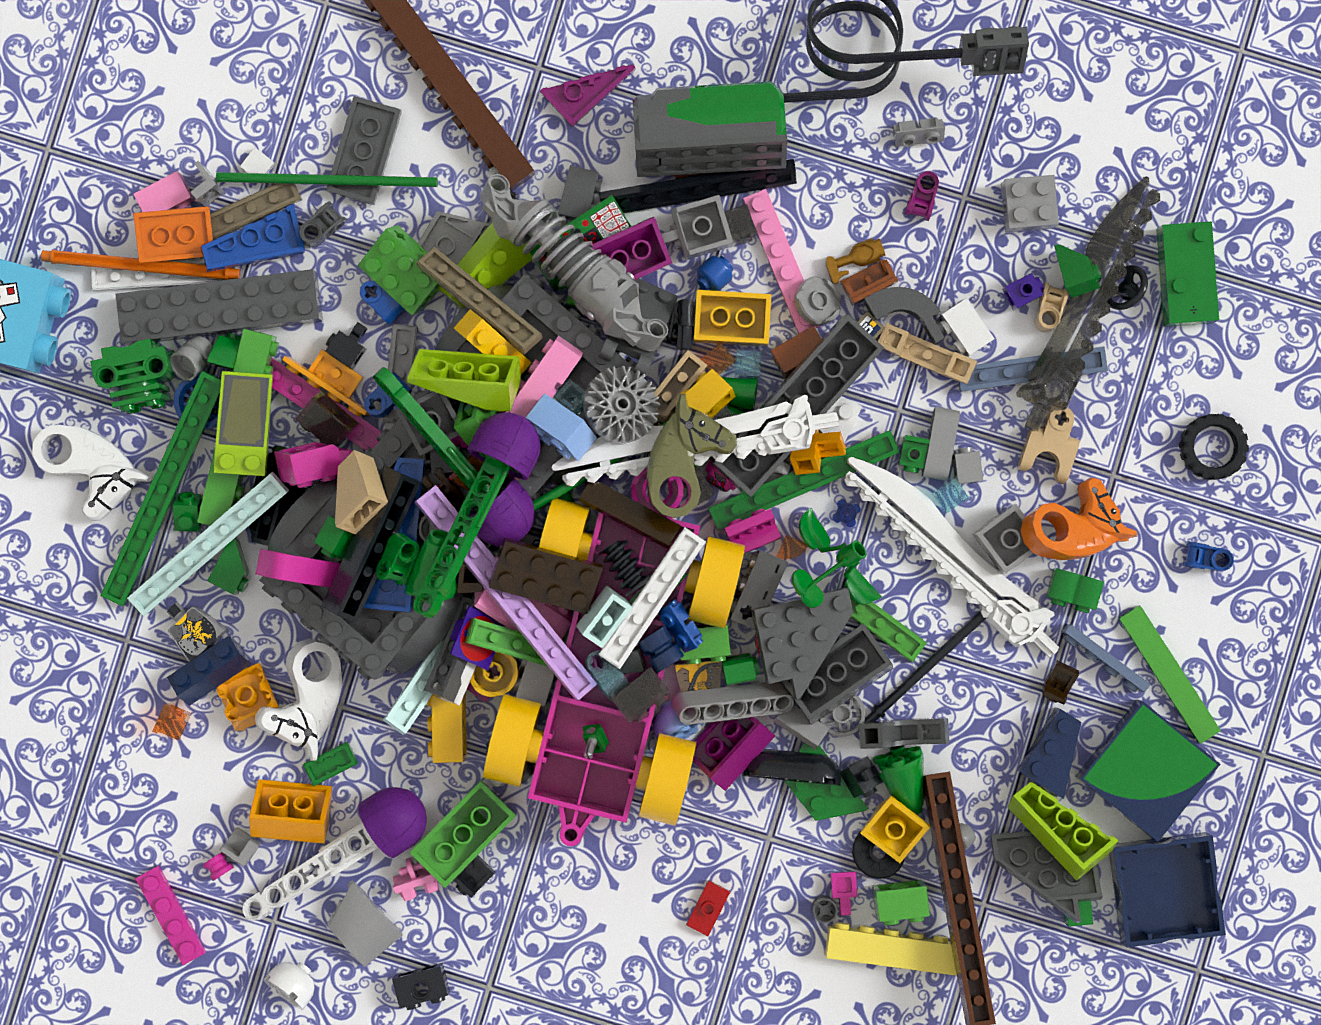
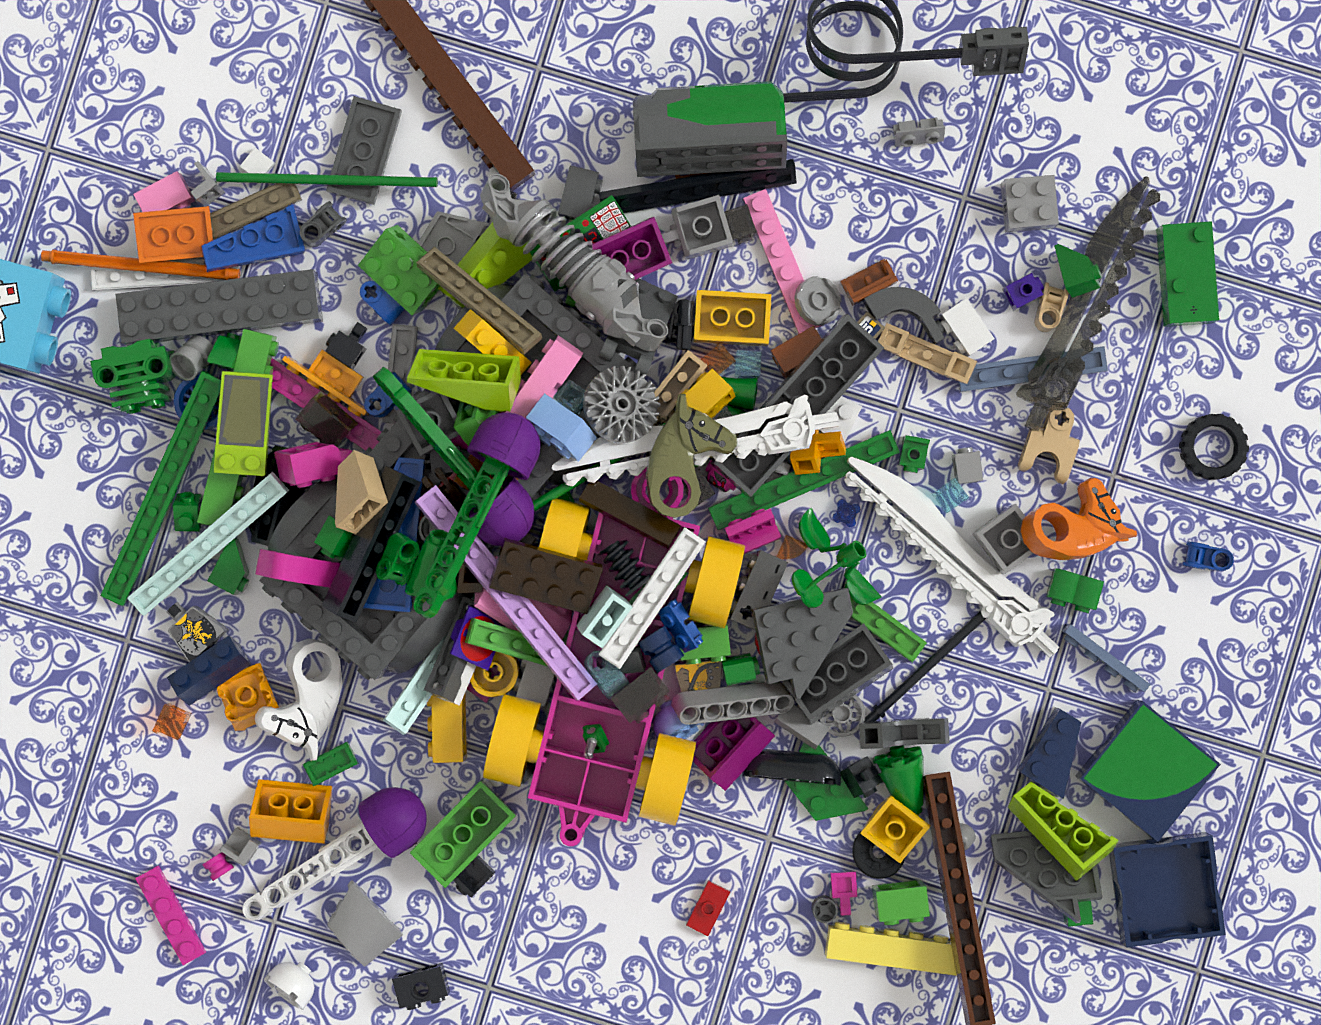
(108, 468): white animal -> none
(412, 876): bright pink hips -> none
(579, 97): magenta wing -> none
(714, 273): blue head -> none
(860, 254): pearl gold piece -> none
(922, 197): magenta piece -> none
(942, 442): light grey beam -> none
(1059, 682): dark brown bracket -> none
(1129, 290): black piece -> none
(1169, 674): bright green tile -> none

